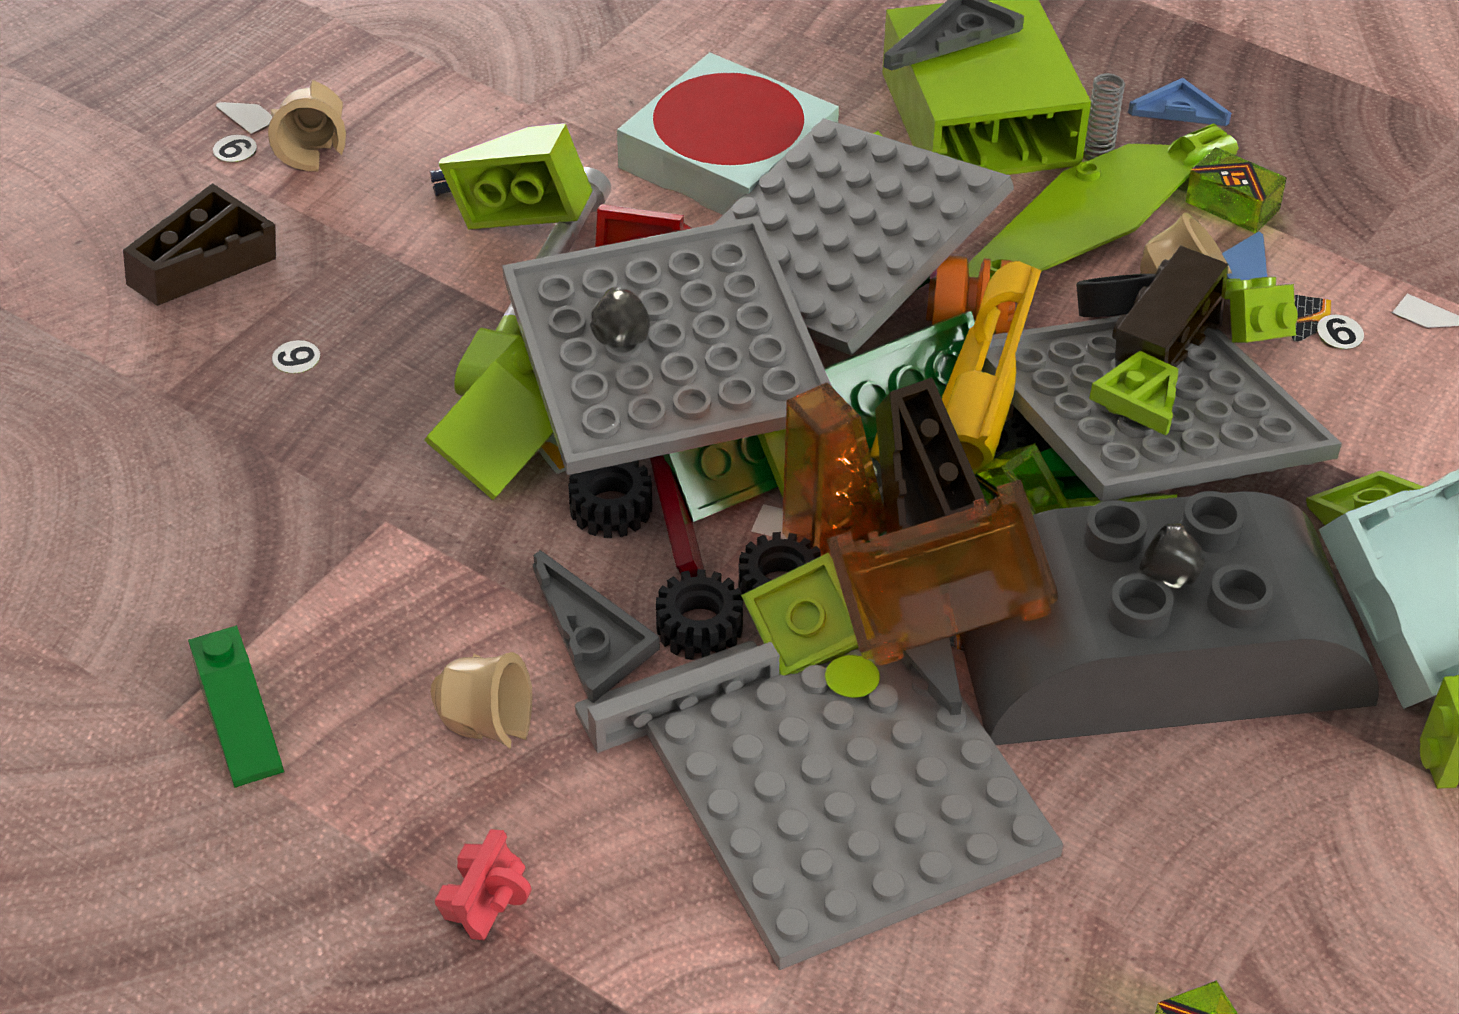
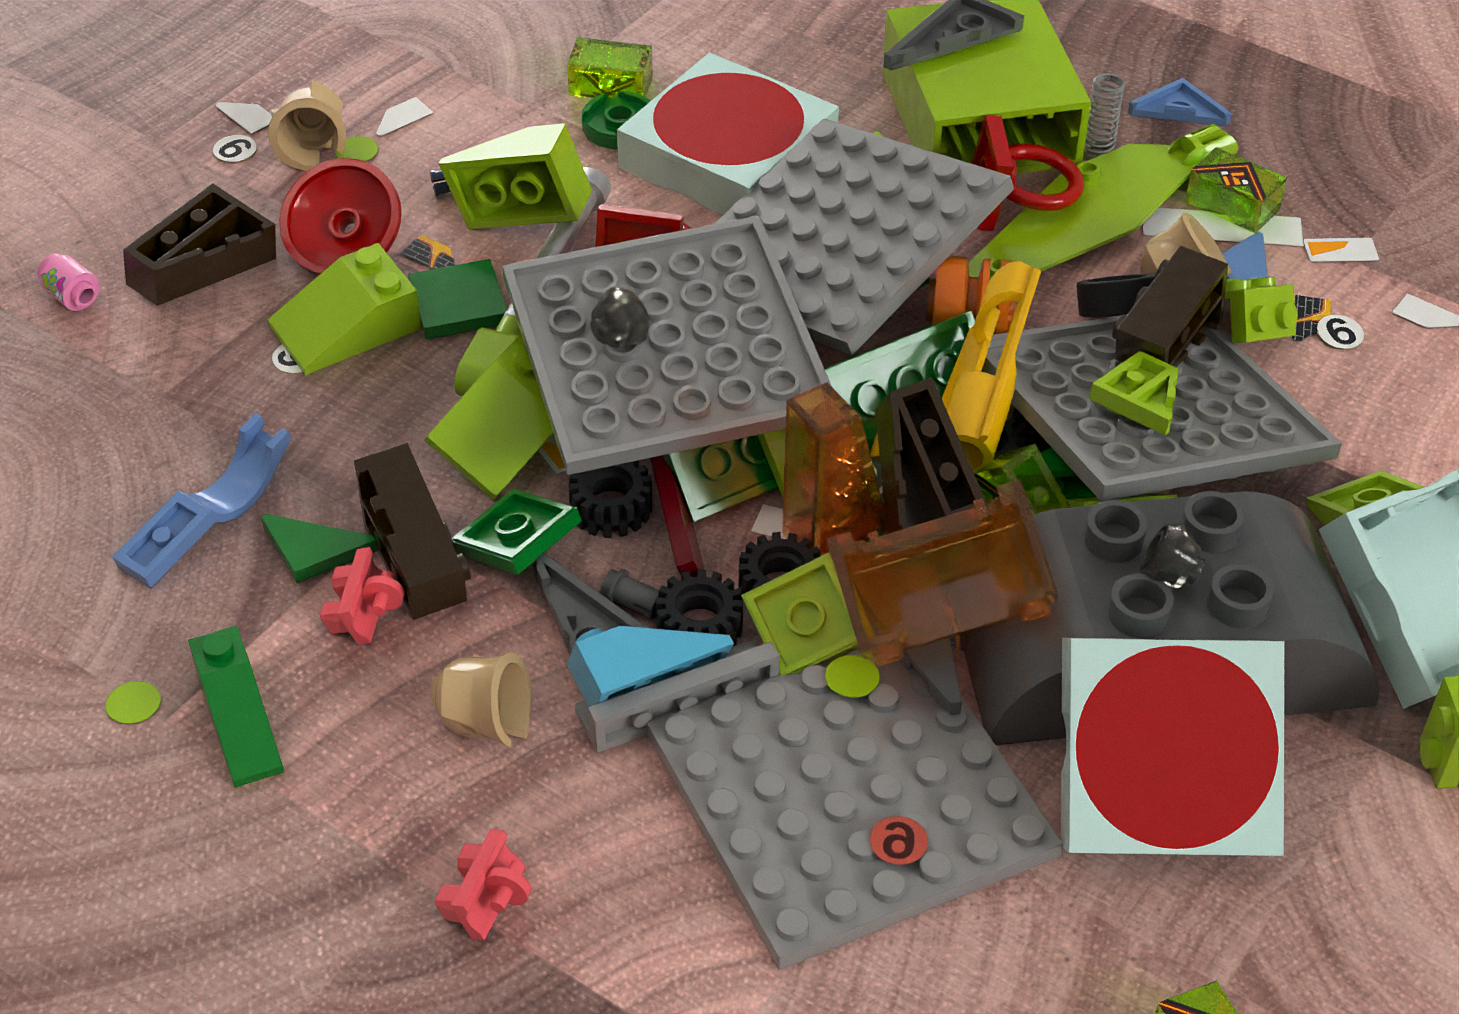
(68, 281): none -> bright pink brick
(133, 702): none -> lime sticker
(189, 516): none -> medium blue piece
(312, 547): none -> green tile
(330, 200): none -> red dish
(348, 310): none -> lime slope
(359, 148): none -> lime sticker
(364, 597): none -> coral hips
(402, 115): none -> white sticker
(410, 531): none -> dark brown wedge
(429, 253): none -> sticker
(458, 298): none -> green tile
(516, 531): none -> green tile
(600, 116): none -> green tile
(608, 68): none -> clear neon green brick
(630, 592): none -> dark grey pin
(636, 657): none -> medium azure slope
(898, 840): none -> clear red sticker
(995, 154): none -> red tile
(1173, 746): none -> red tile
(1277, 231): none -> white sticker
(1341, 249): none -> white sticker

